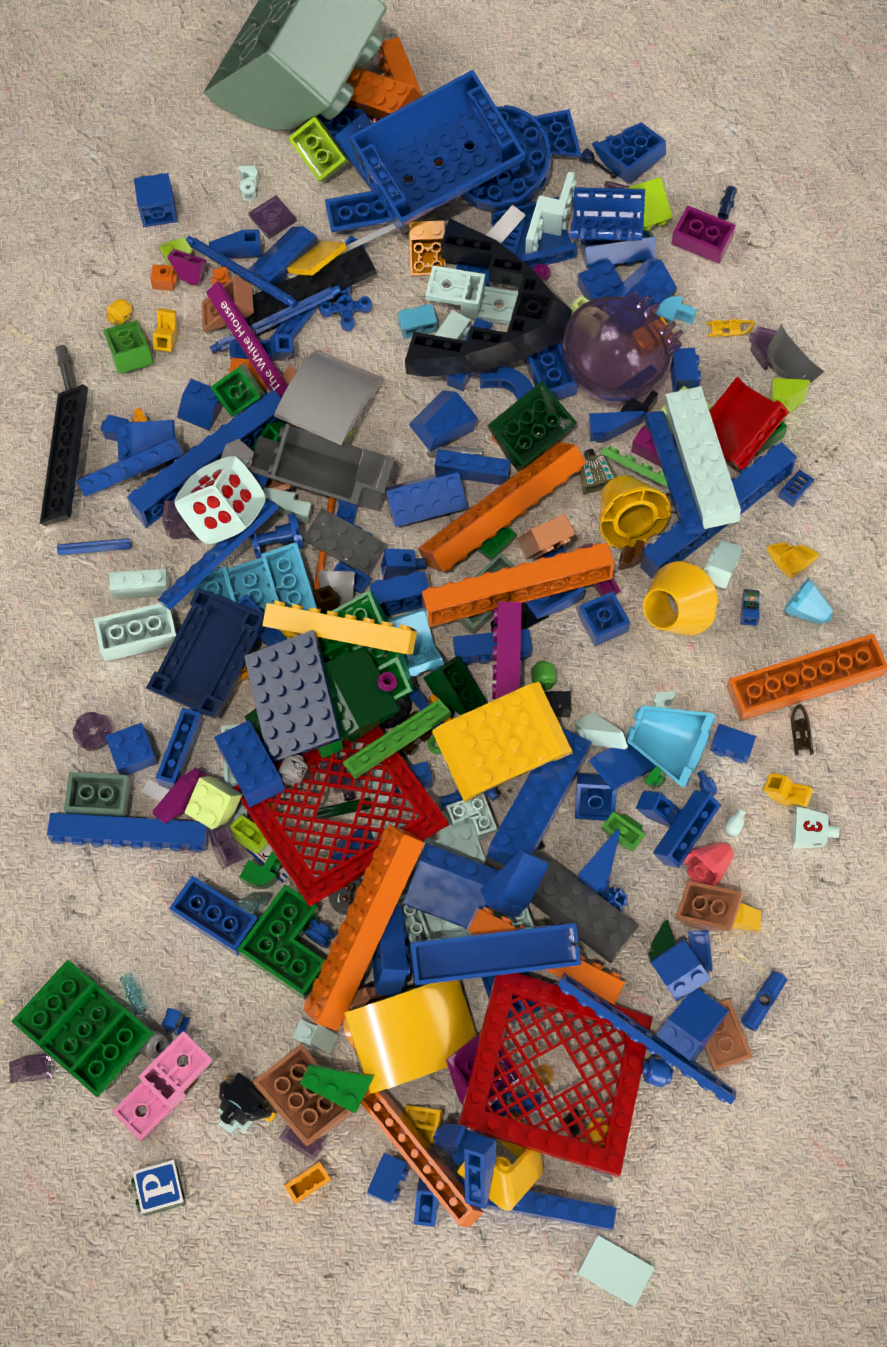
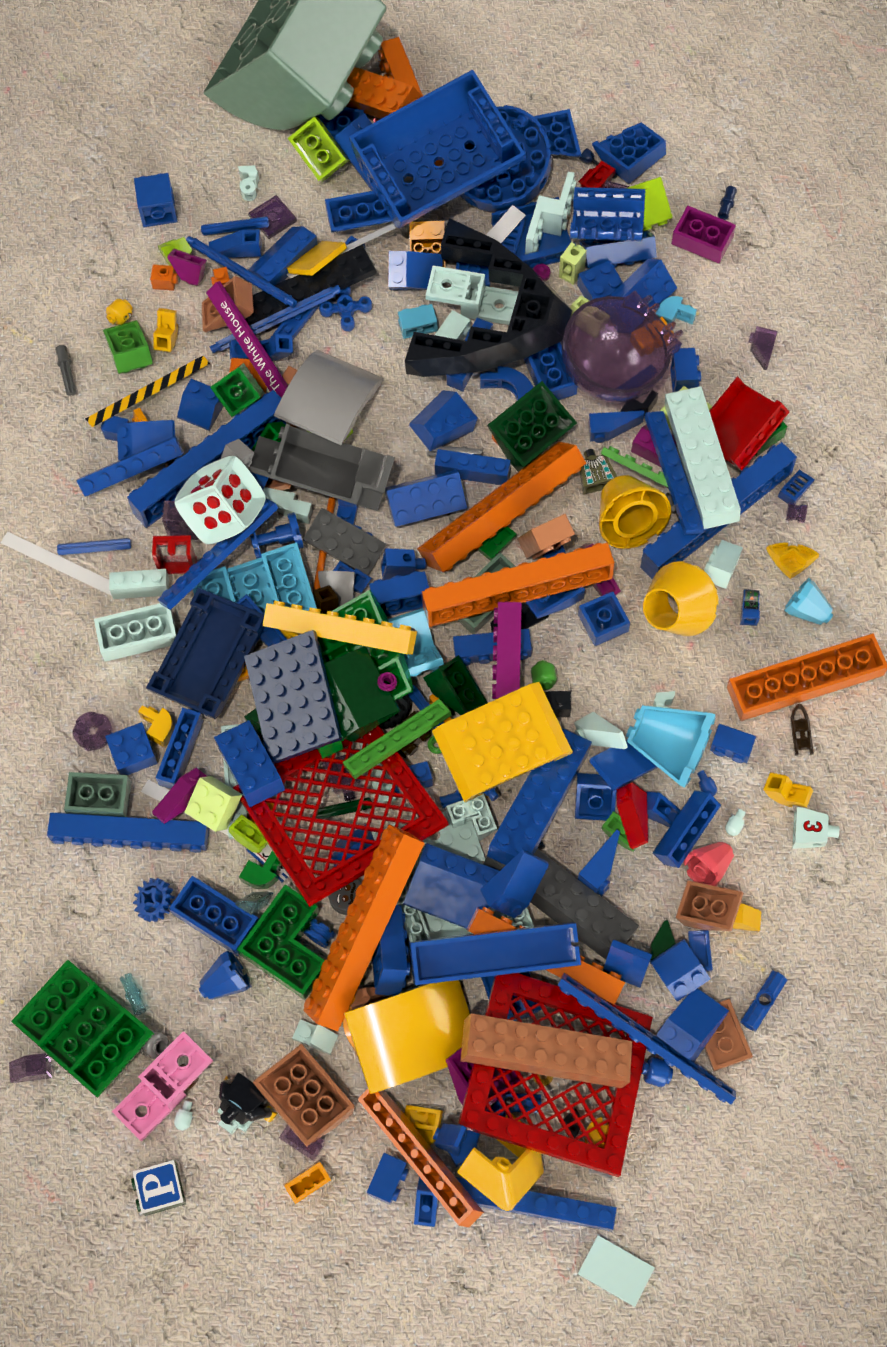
(57, 562): none -> white sticker
(64, 455): black plate -> none
(147, 391): none -> sticker
(153, 900): none -> blue gear
(161, 727): none -> yellow brick
(173, 553): none -> red window
(175, 1022): blue leg -> none
(183, 1117): none -> light aqua cylinder
(224, 978): none -> blue cone
(225, 845): clear purple slope -> none
(236, 225): none -> blue axle
(292, 769): light grey head -> none
(338, 1086): green wing -> none
(411, 269): none -> blue slope
(479, 1168): blue slope -> none
(546, 1051): none -> nougat brick
(572, 260): none -> yellowish green brick
(597, 176): none -> red slope
(616, 898): blue gear -> none
(627, 962): none -> blue tile
(631, 555): reddish brown slope -> none
(633, 814): none -> red slope
(655, 778): green plate -> none
(733, 325): yellow piece -> none
(789, 360): dark grey piece -> none
(789, 392): lime slope -> none
(791, 513): none -> clear purple wheel

